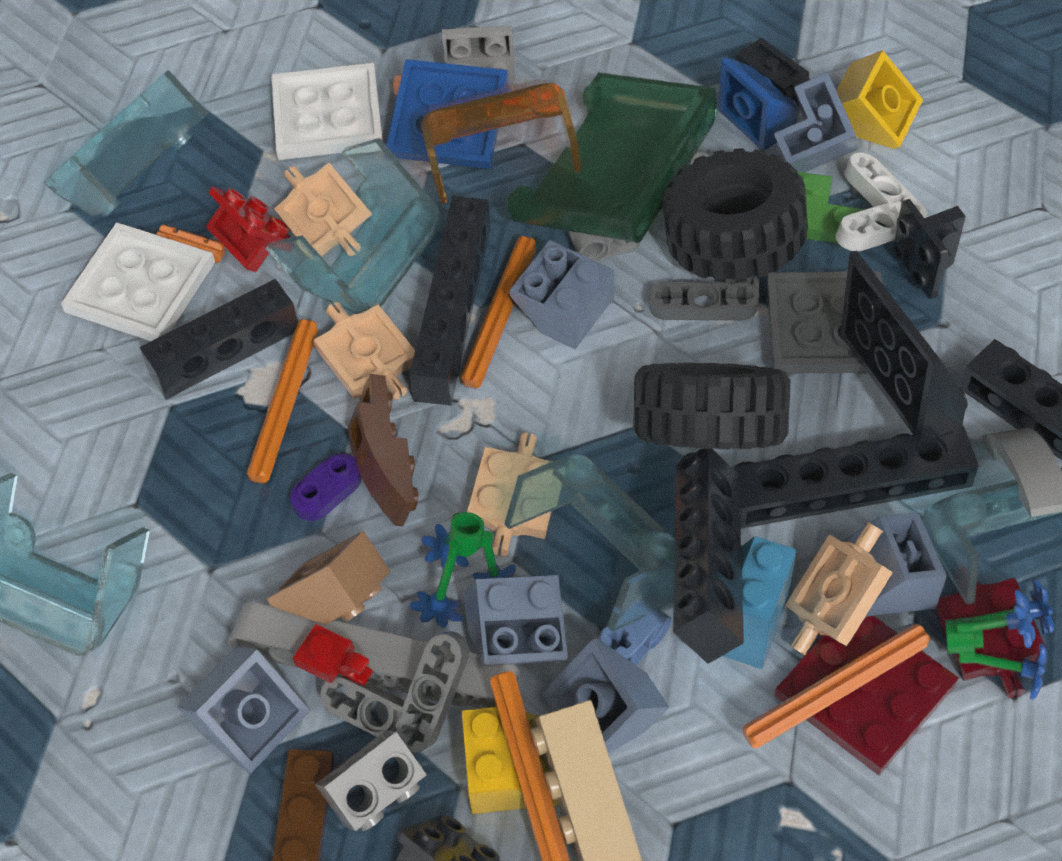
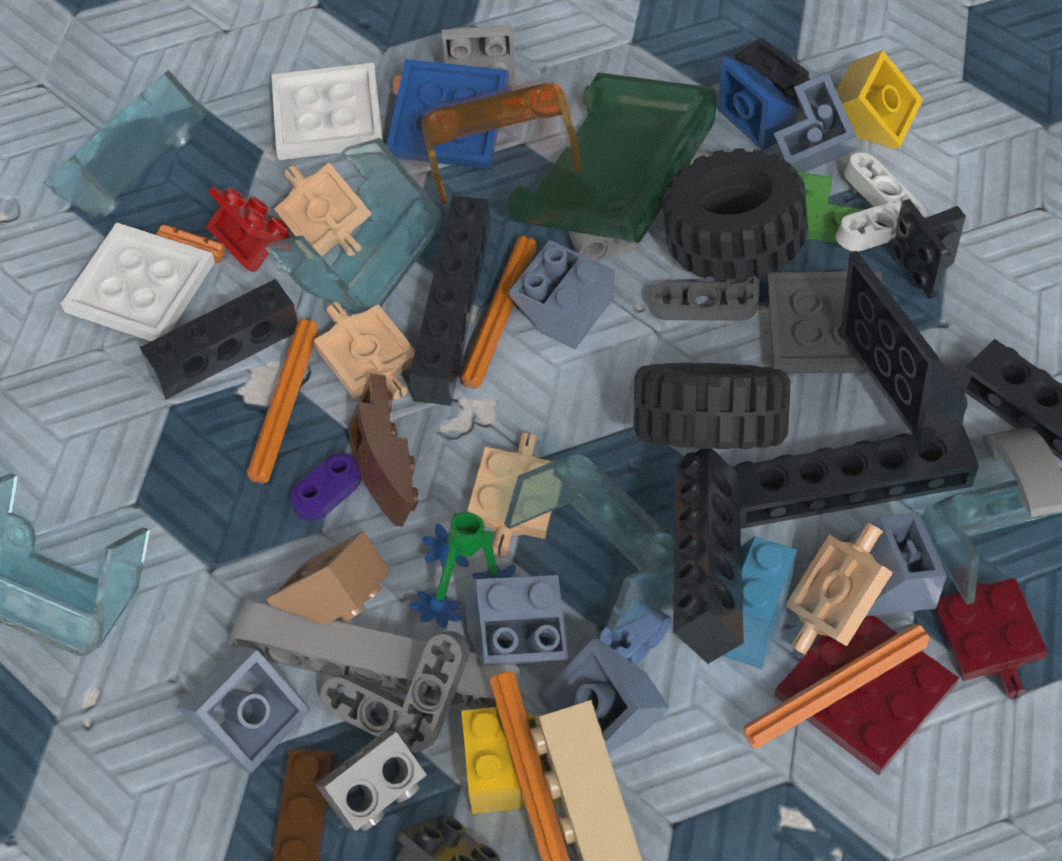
(328, 654): red plate -> none
(966, 634): plant -> none

